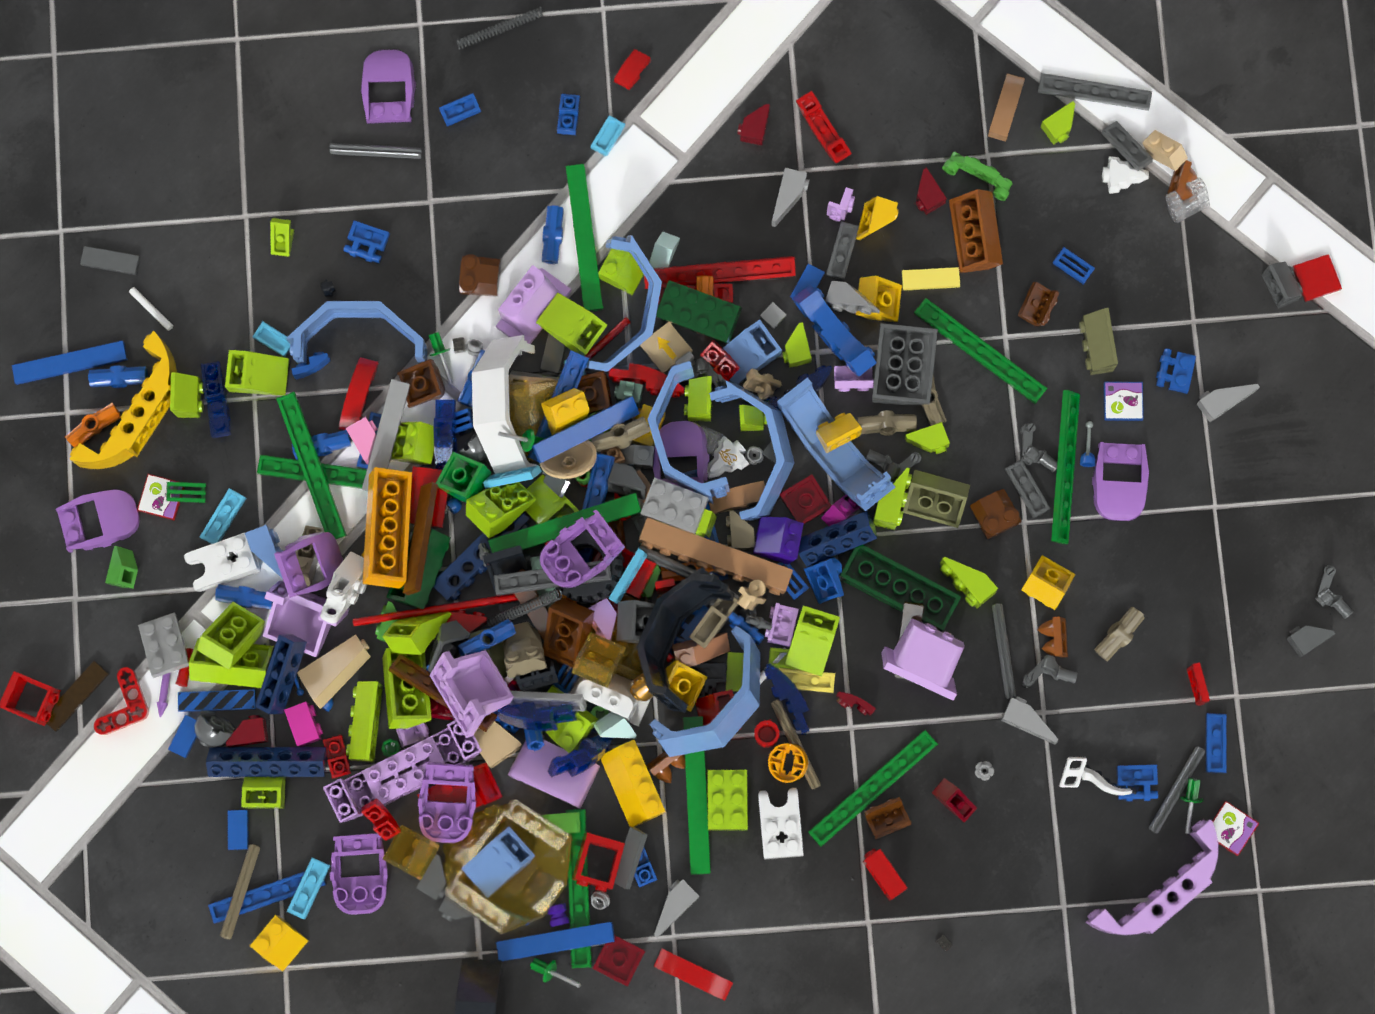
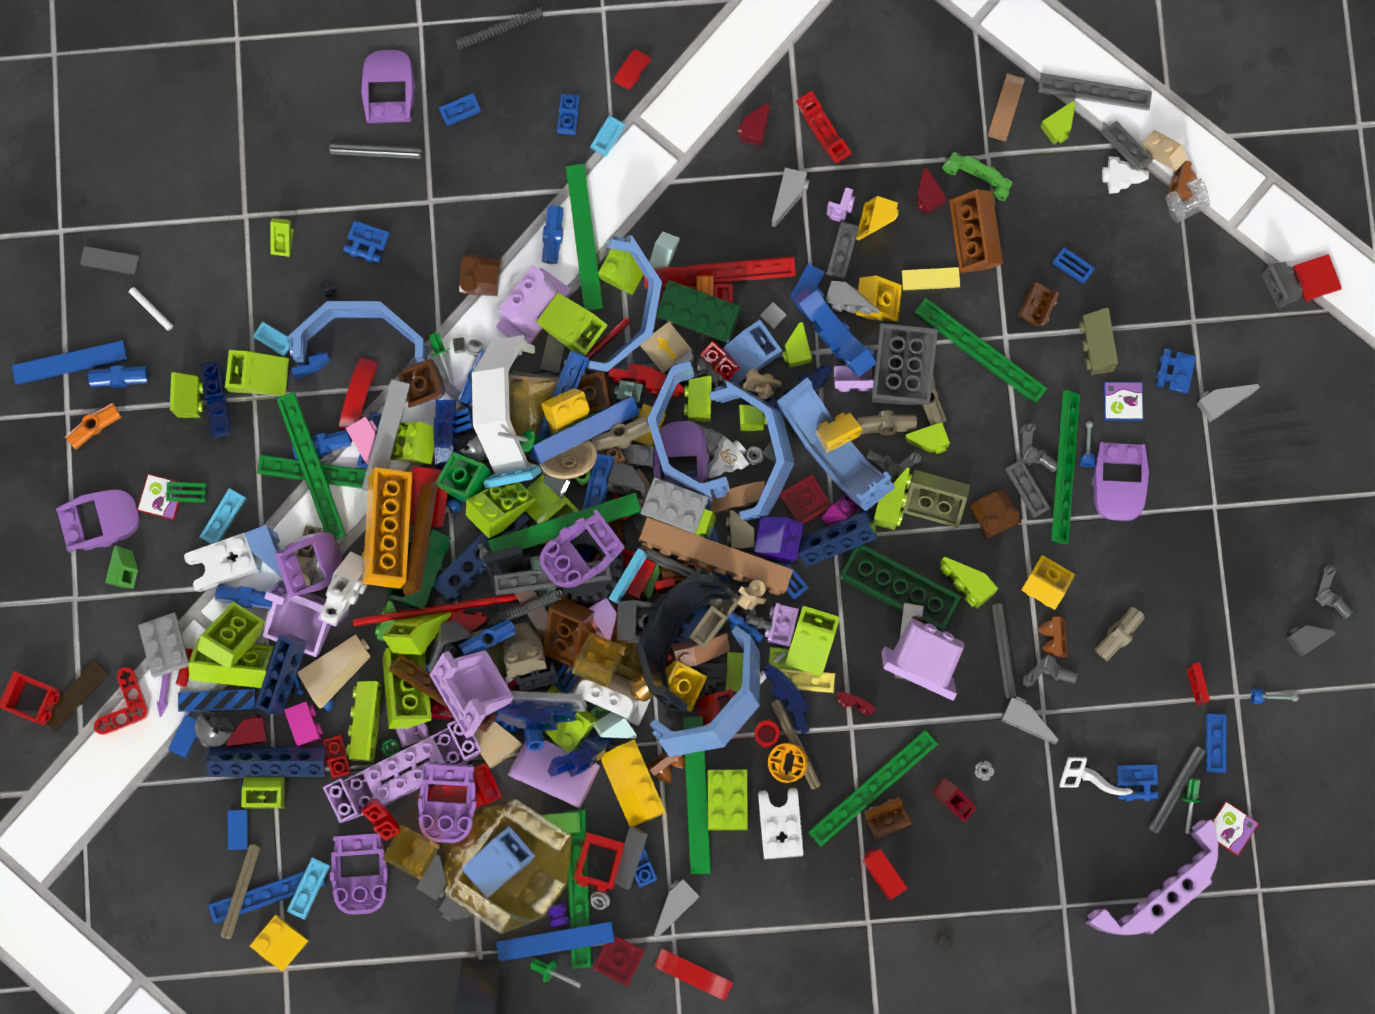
(141, 416): yellow slope -> none
(825, 579): blue slope -> none
(1259, 696): none -> hinge

